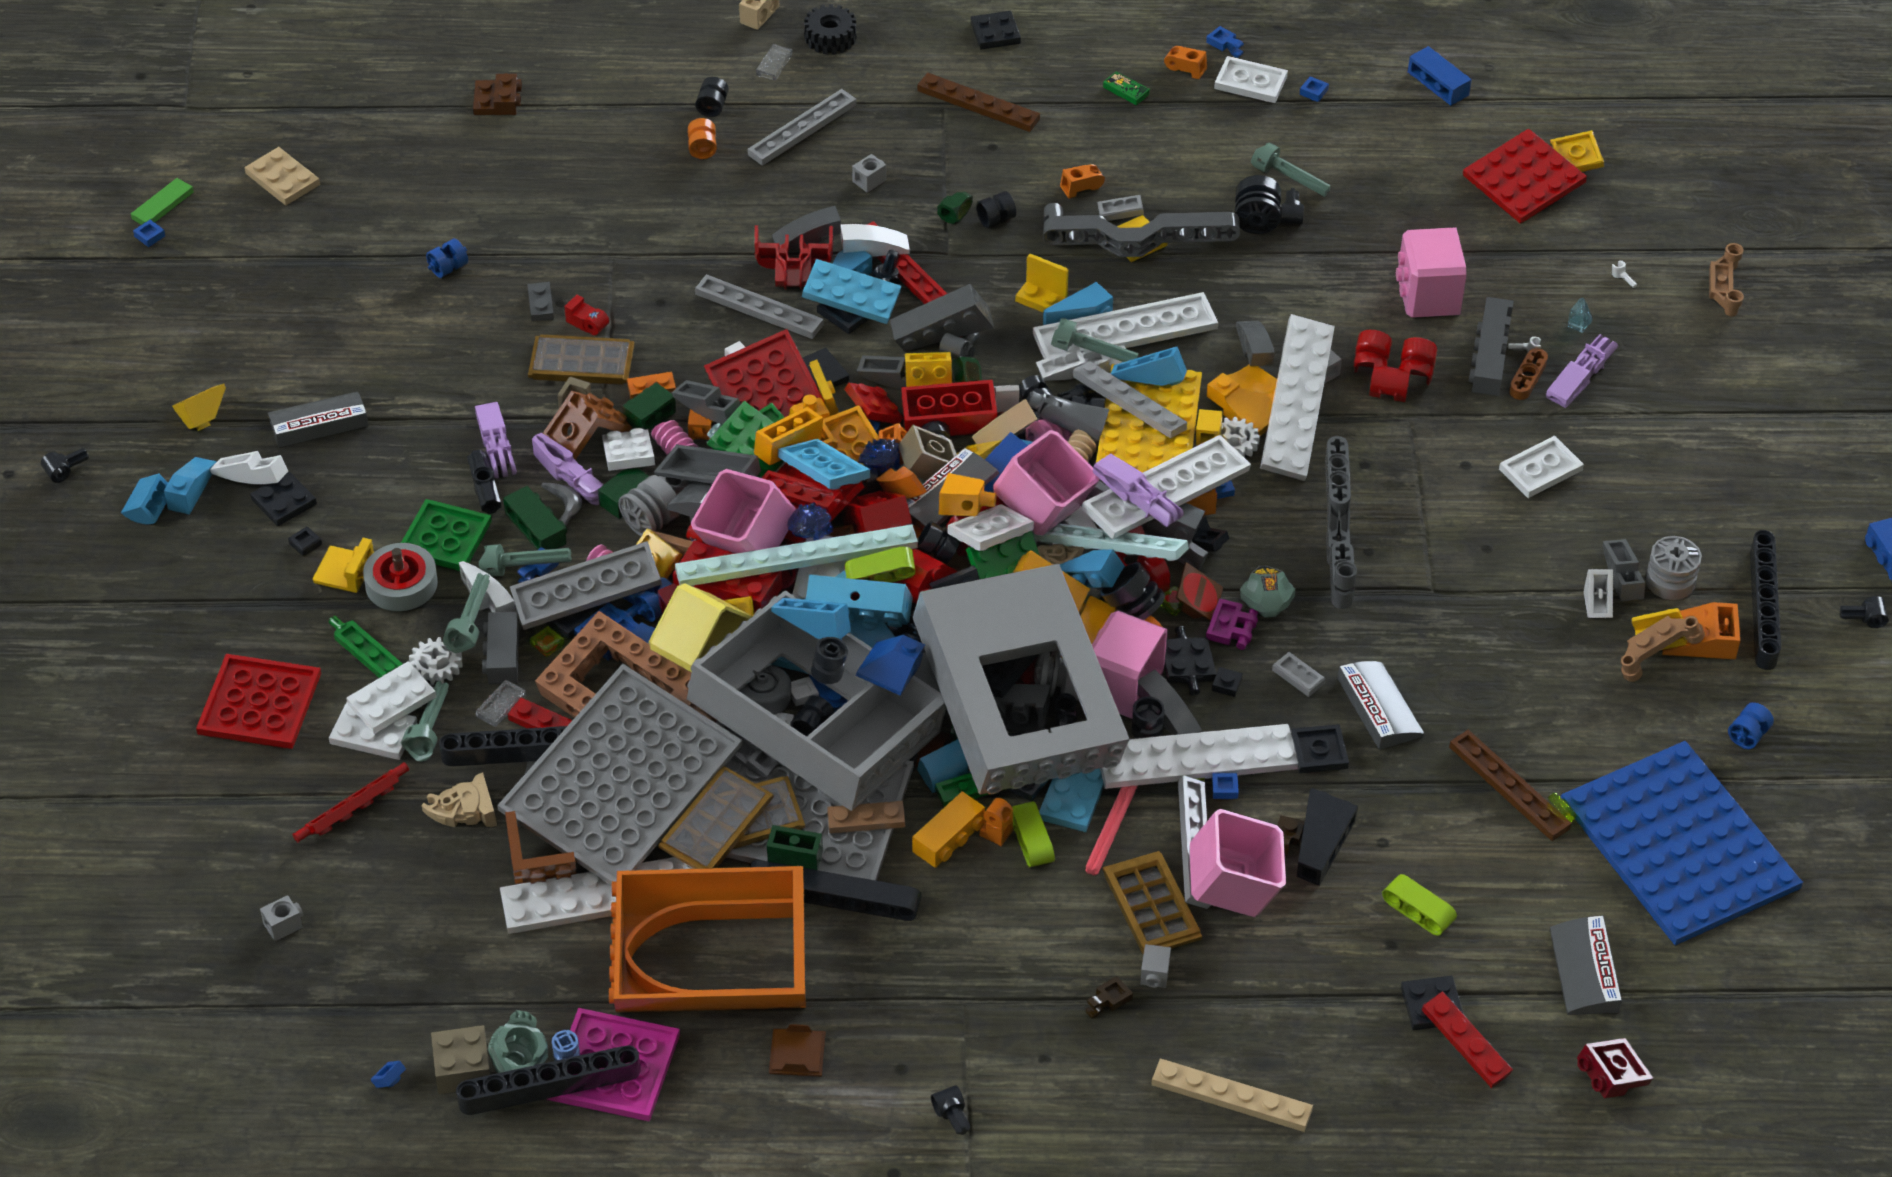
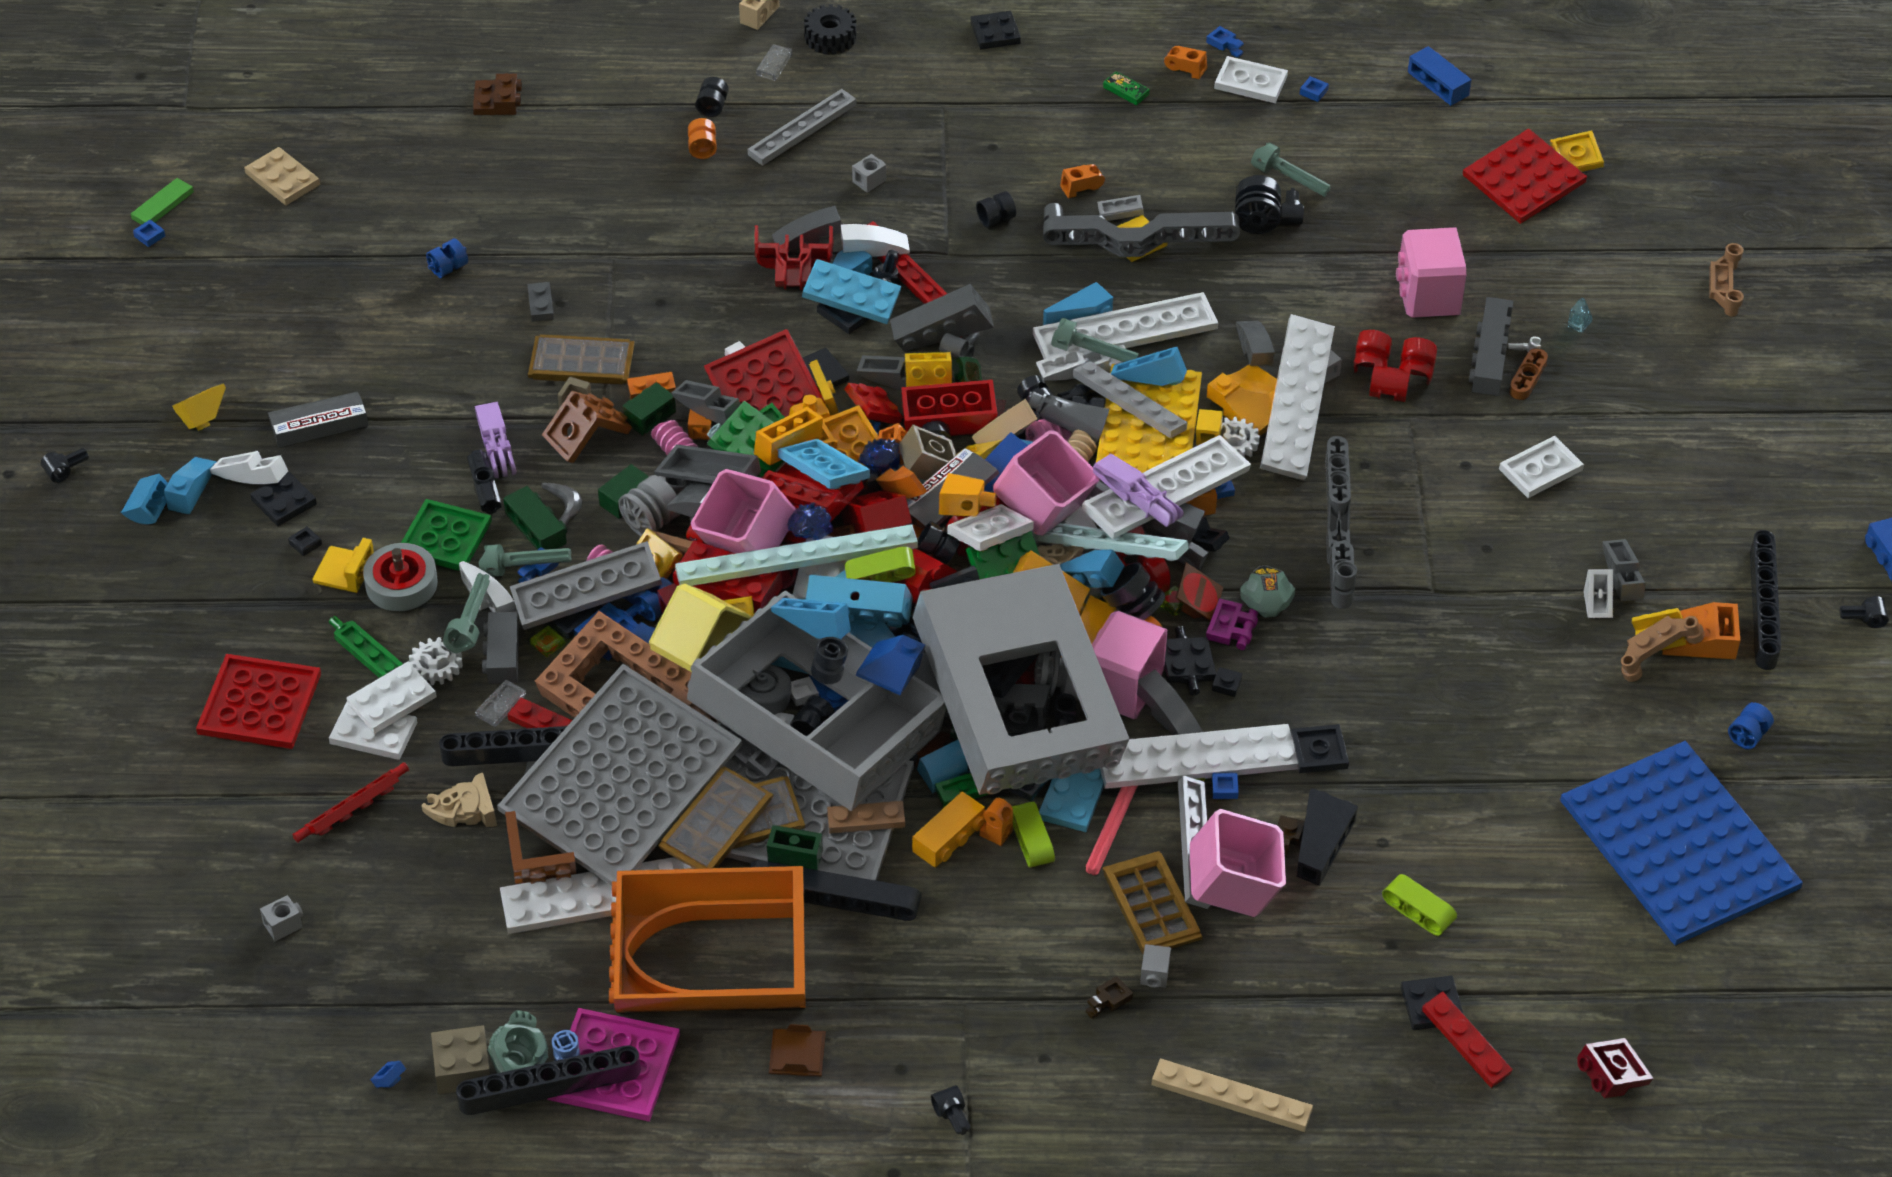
(420, 738): sand green piece -> none
(563, 466): lavender arm -> none
(584, 316): red leg -> none
(628, 449): white plate -> none
(759, 306): light grey plate -> none
(954, 207): dark green rock -> none
(978, 102): reddish brown plate -> none
(1006, 397): white slope -> none
(1044, 284): yellow bracket -> none
(1147, 717): black wheel -> none
(1298, 674): light grey plate -> none
(1379, 703): slope -> none
(1510, 785): reddish brown plate -> none
(1562, 806): clear neon green tile -> none
(1577, 374): lavender arm -> none
(1586, 966): dark grey slope -> none
(1619, 272): white hand -> none
(1673, 567): light grey wheel -> none

